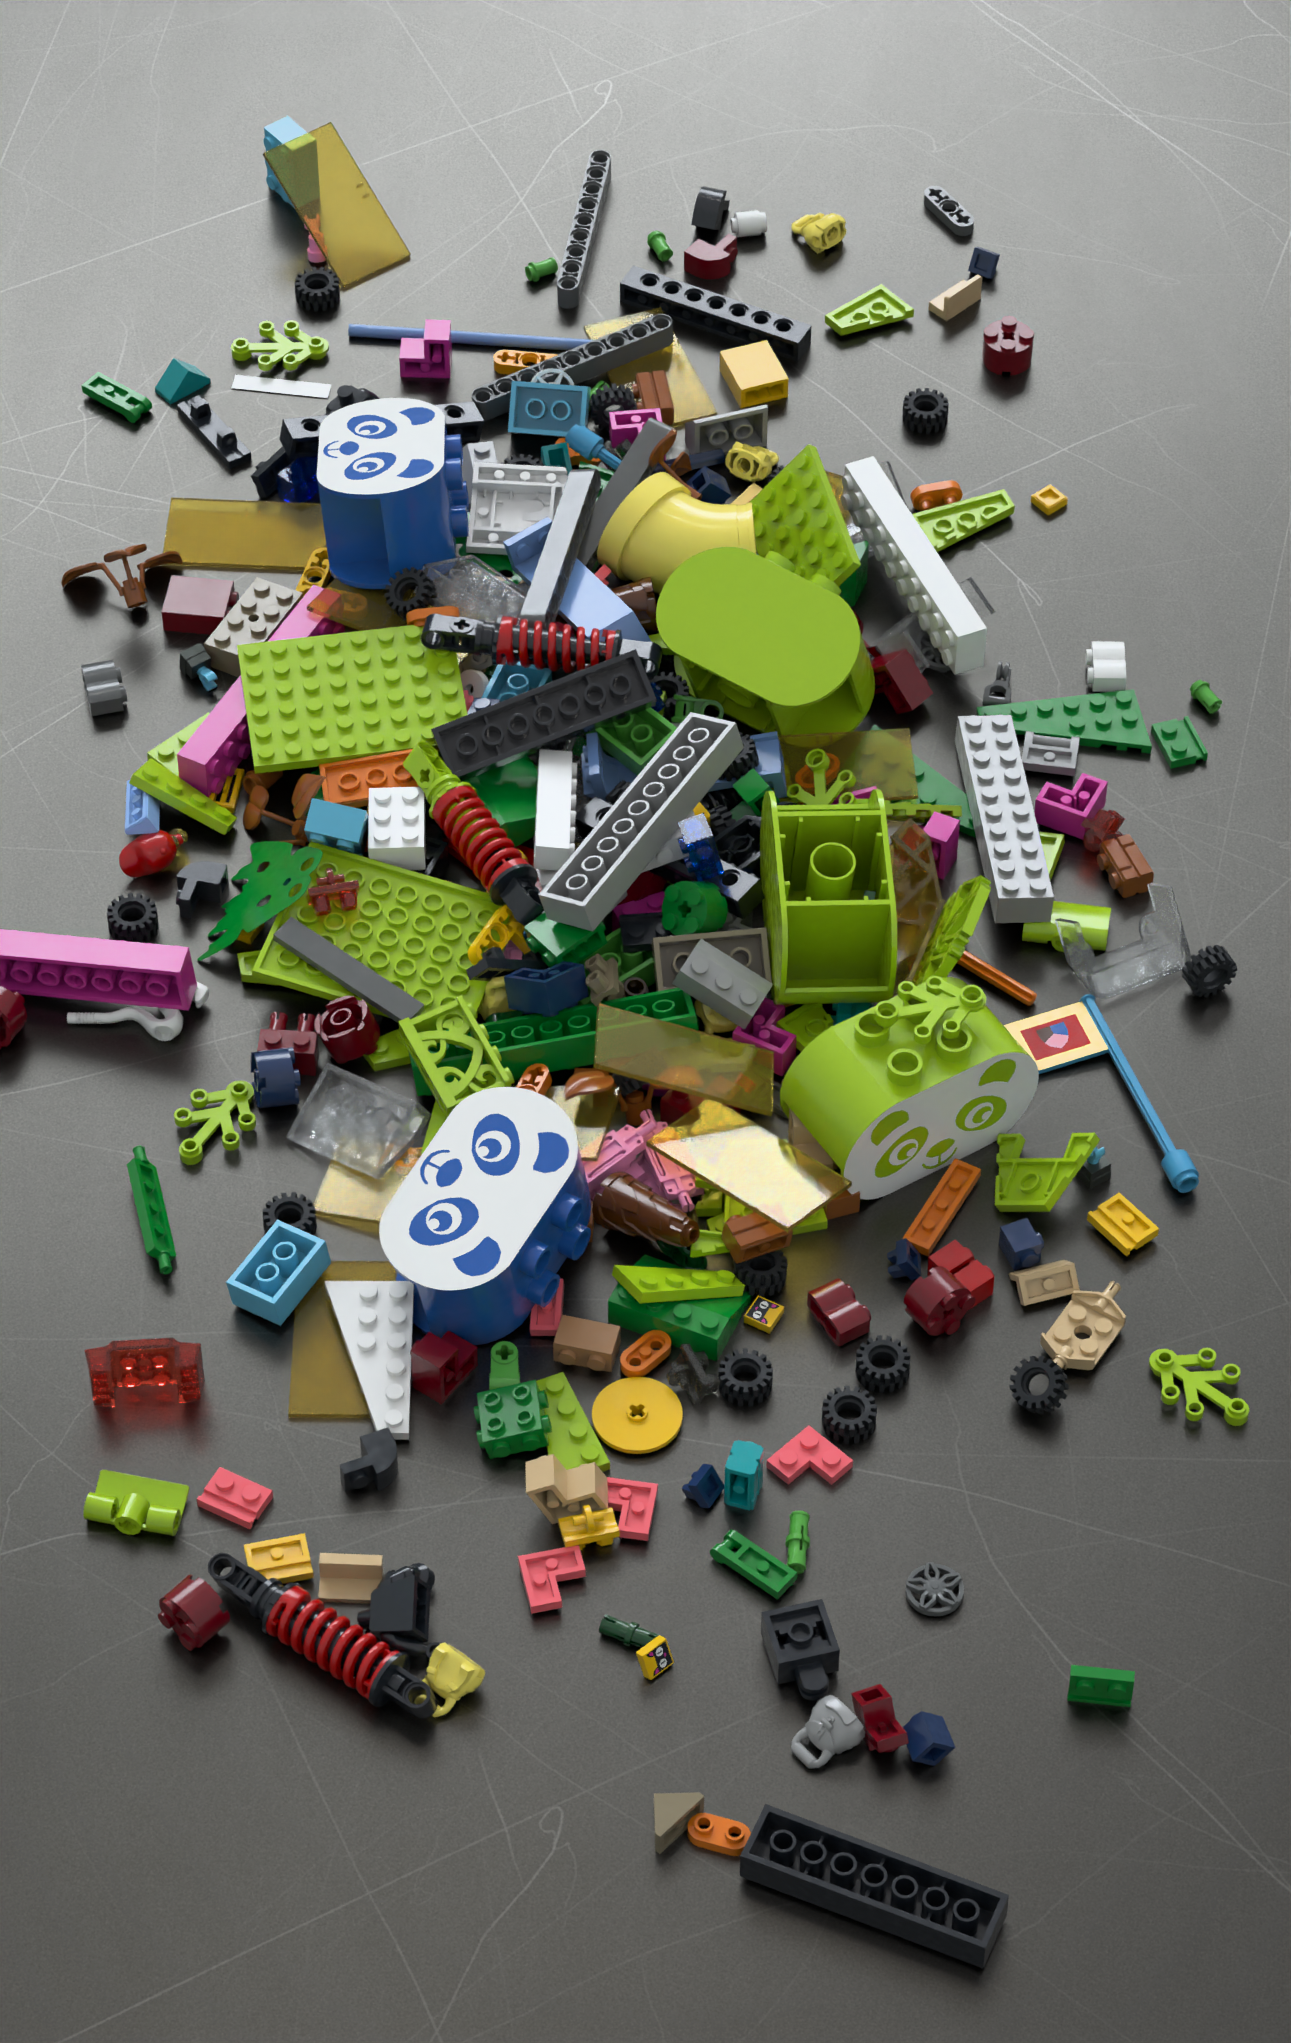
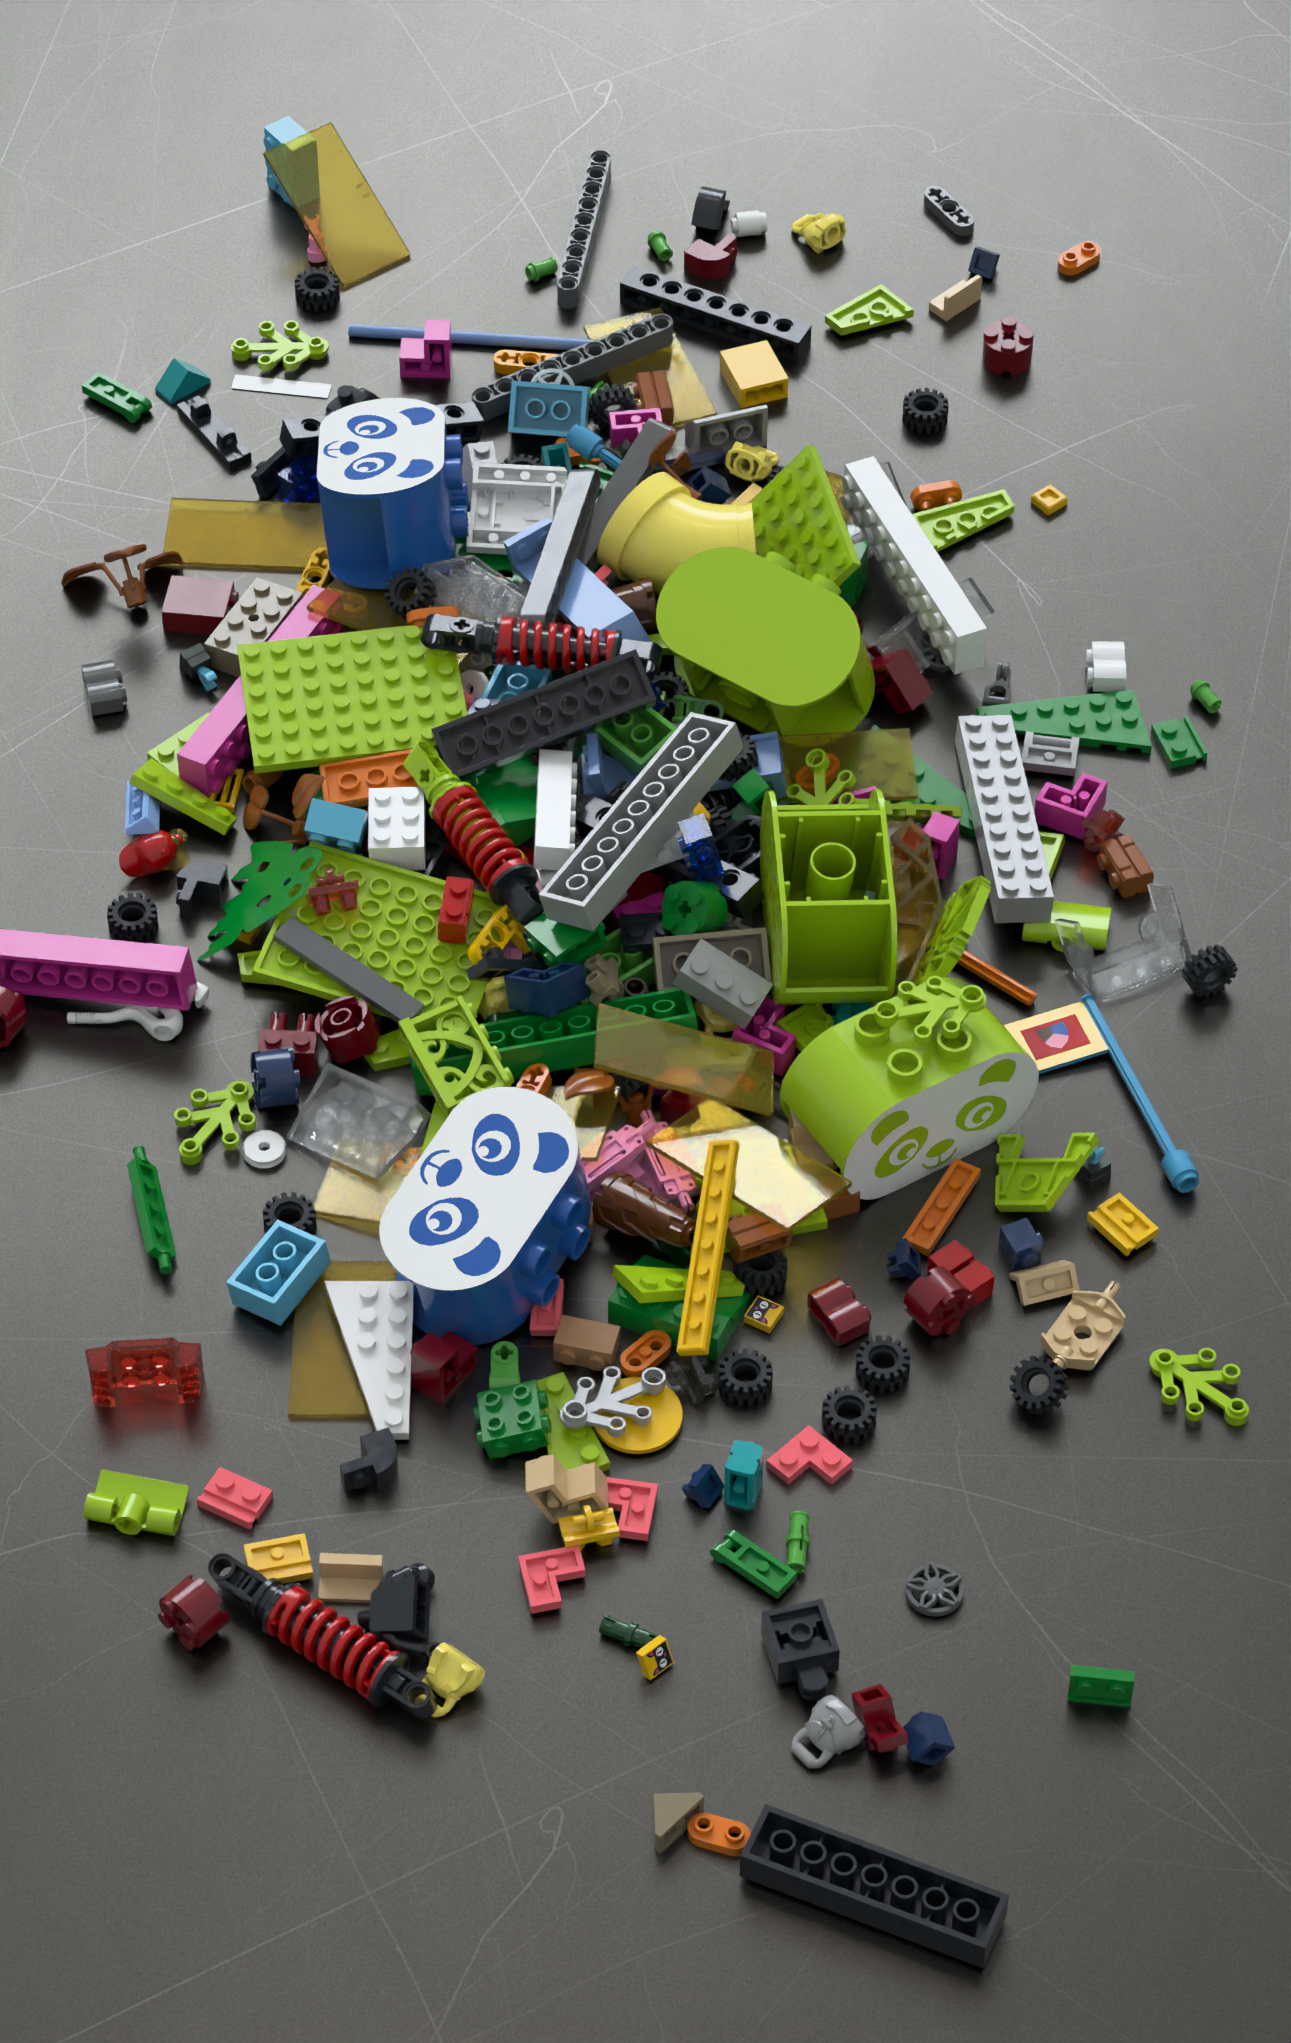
(267, 1158): none -> white piece
(455, 910): none -> red brick
(577, 1414): none -> light grey plant
(708, 1248): none -> yellow tile
(1079, 258): none -> orange plate

